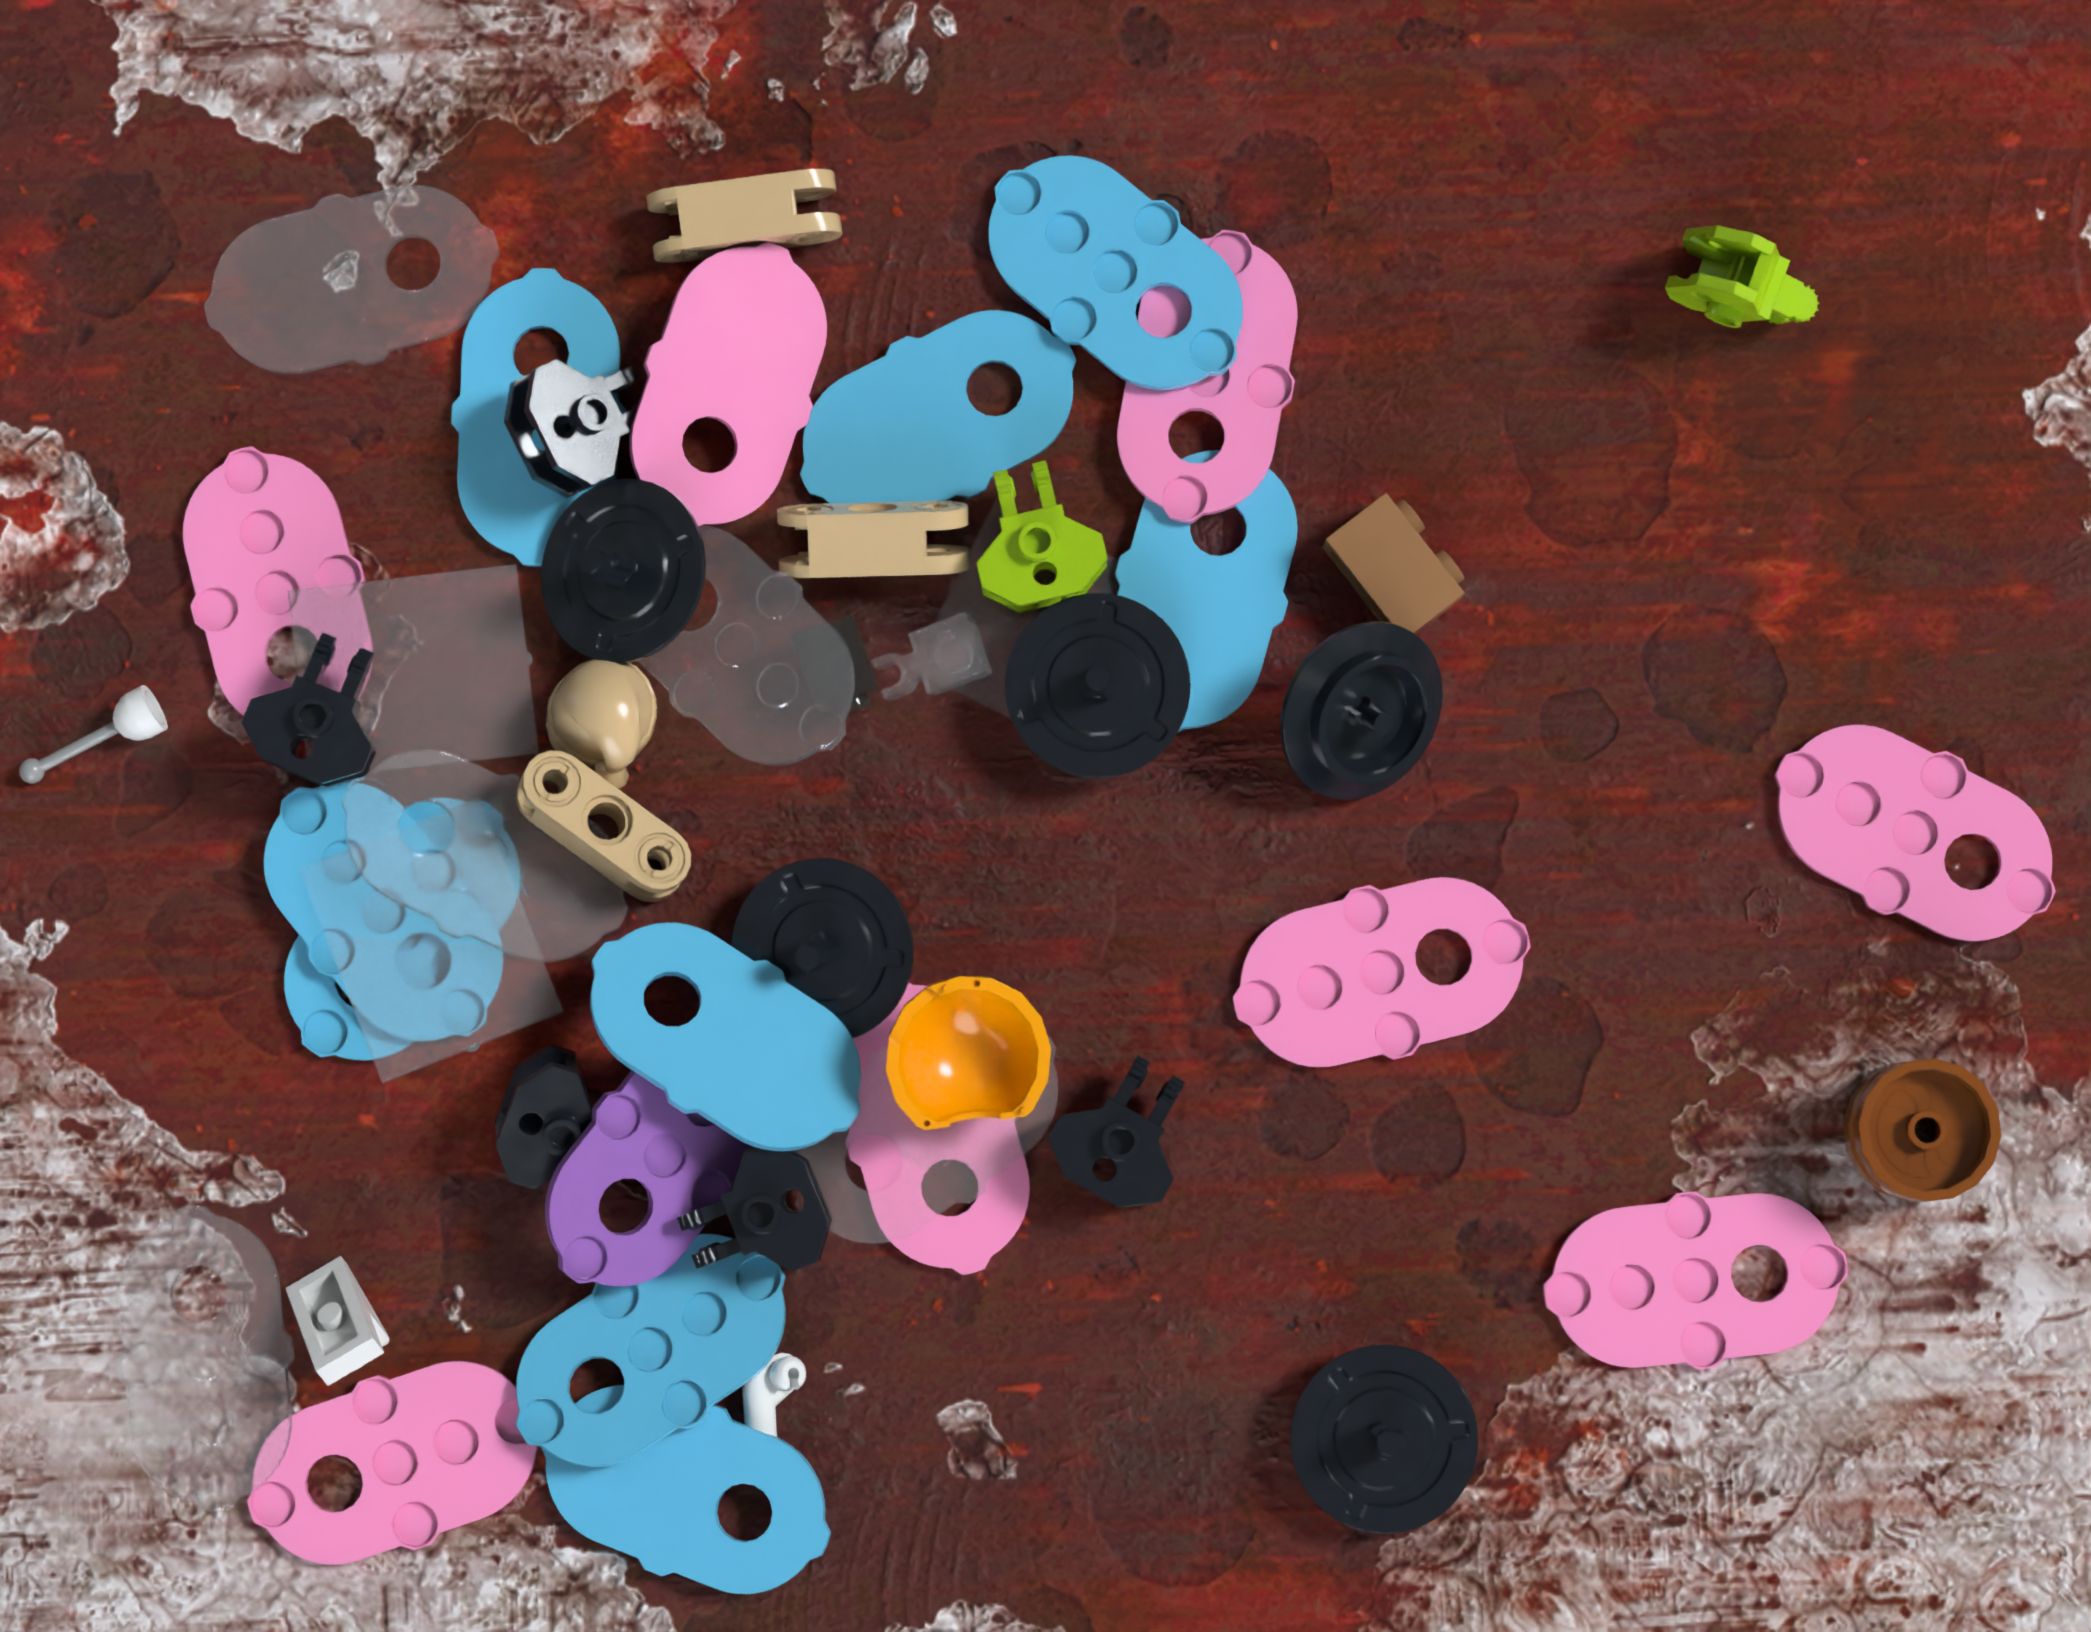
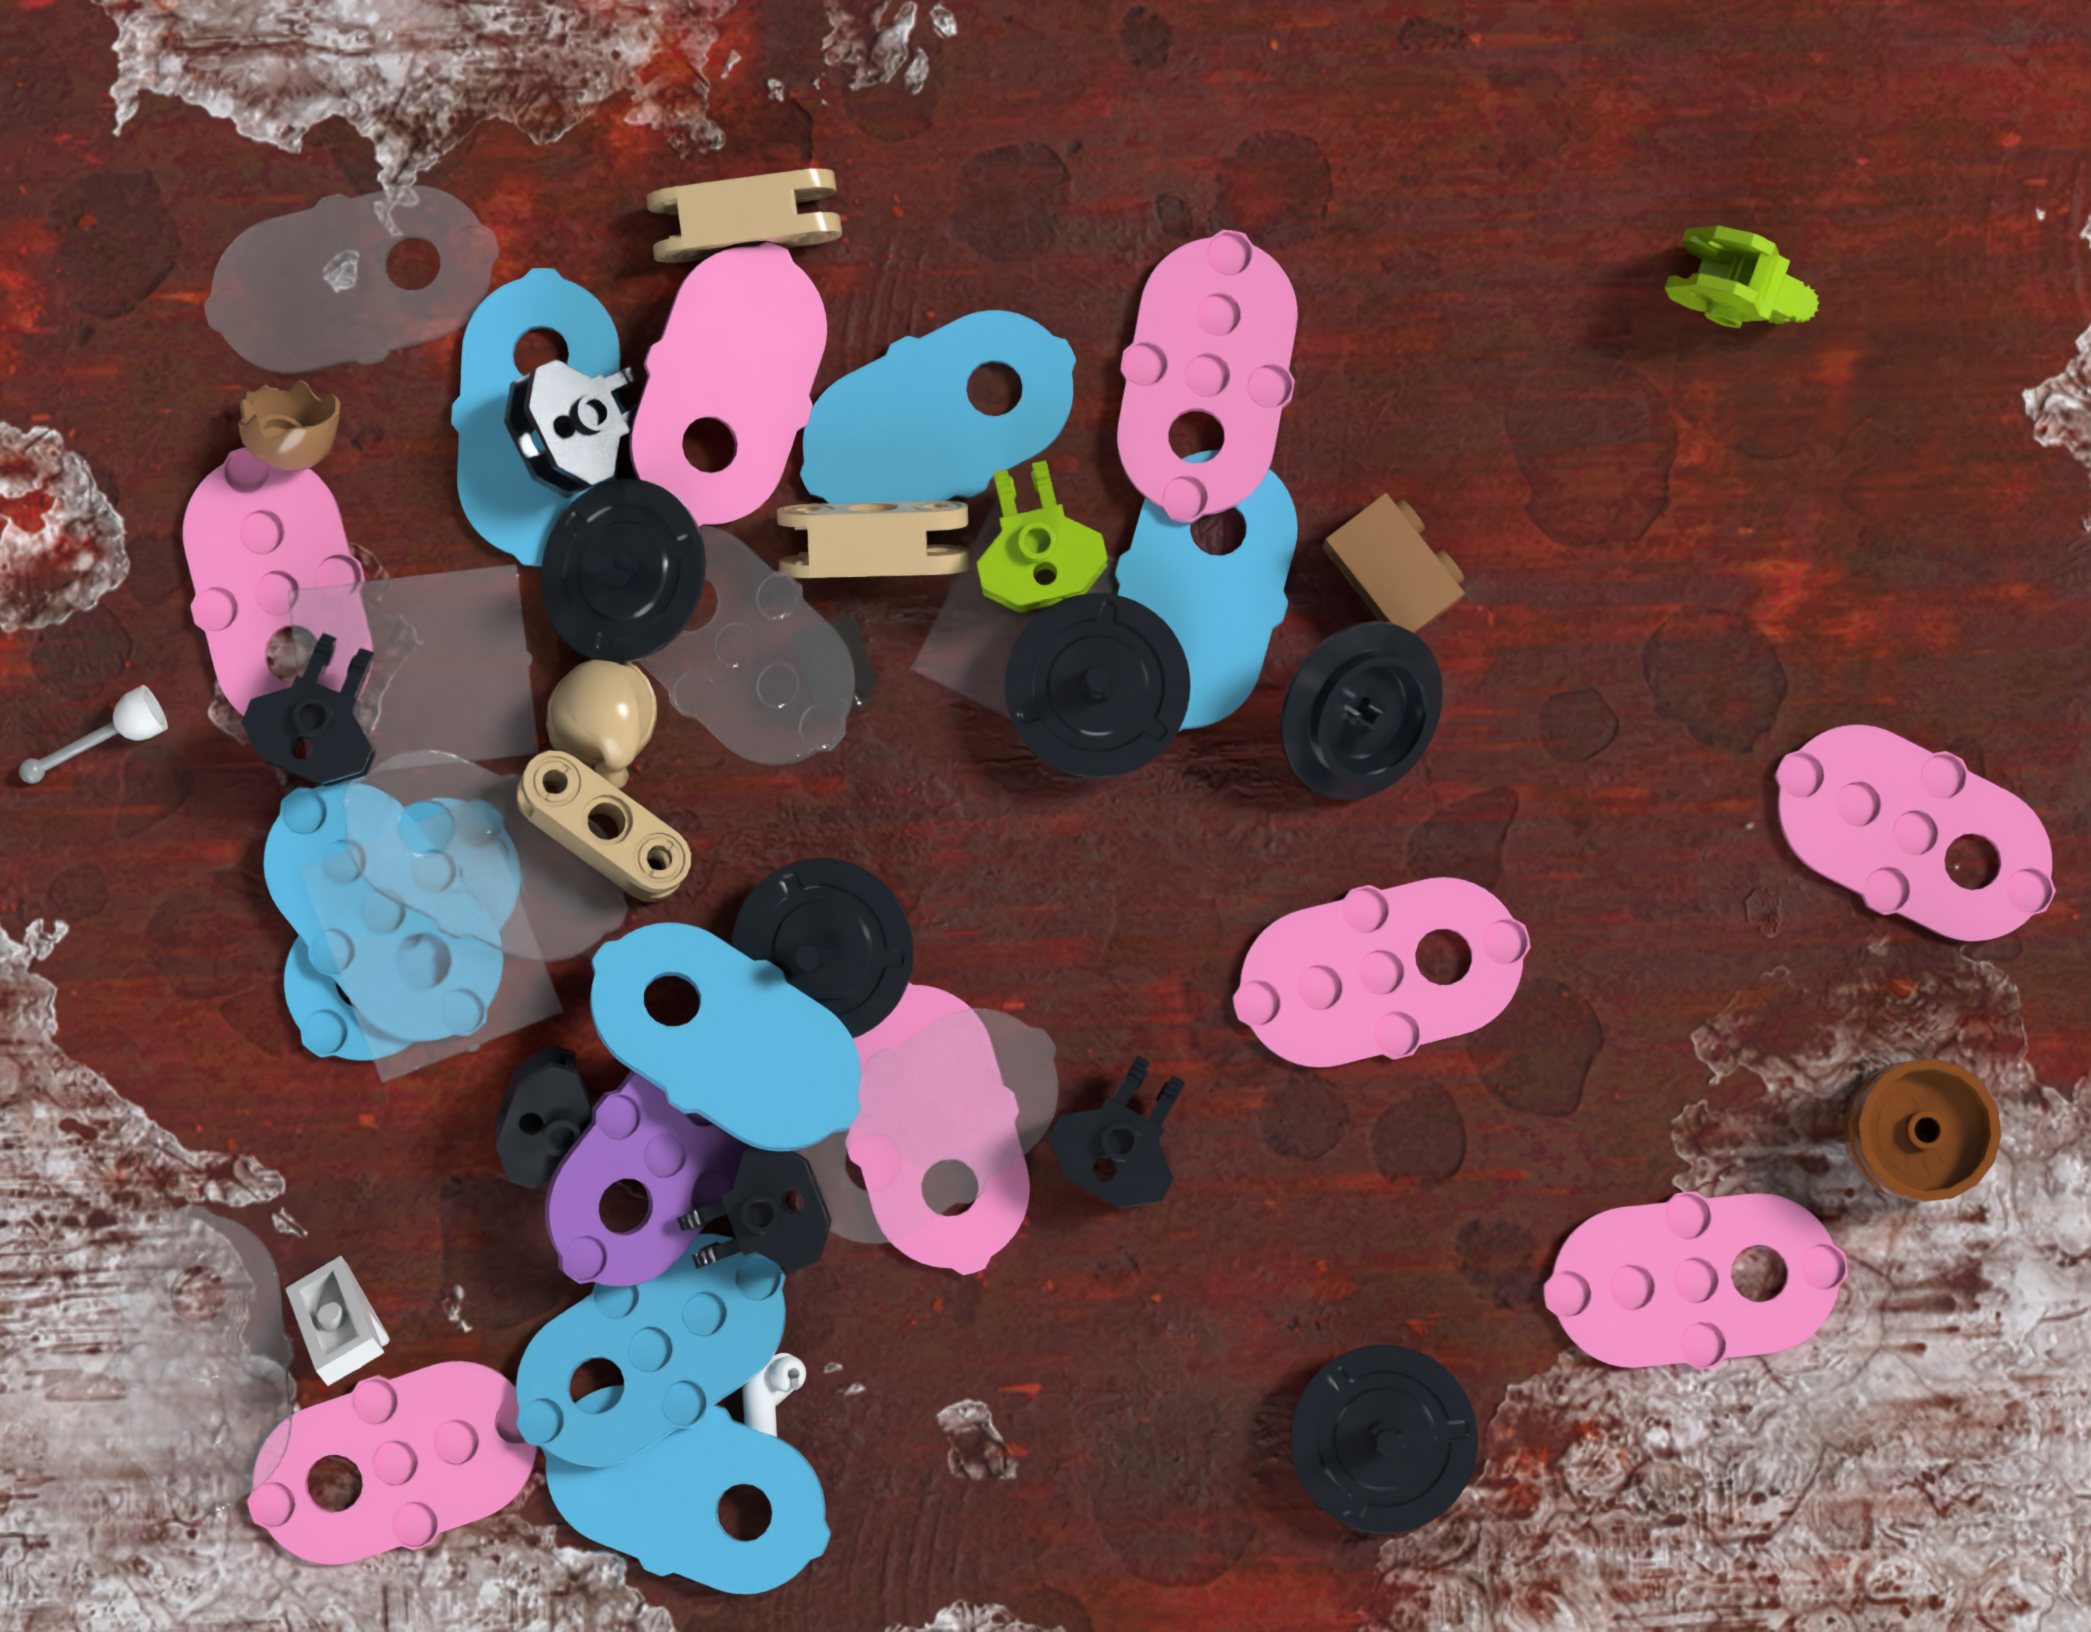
(288, 426): none -> medium nougat hair
(942, 658): clear plate -> none
(967, 1053): light orange cylinder -> none
(1086, 252): medium azure piece -> none

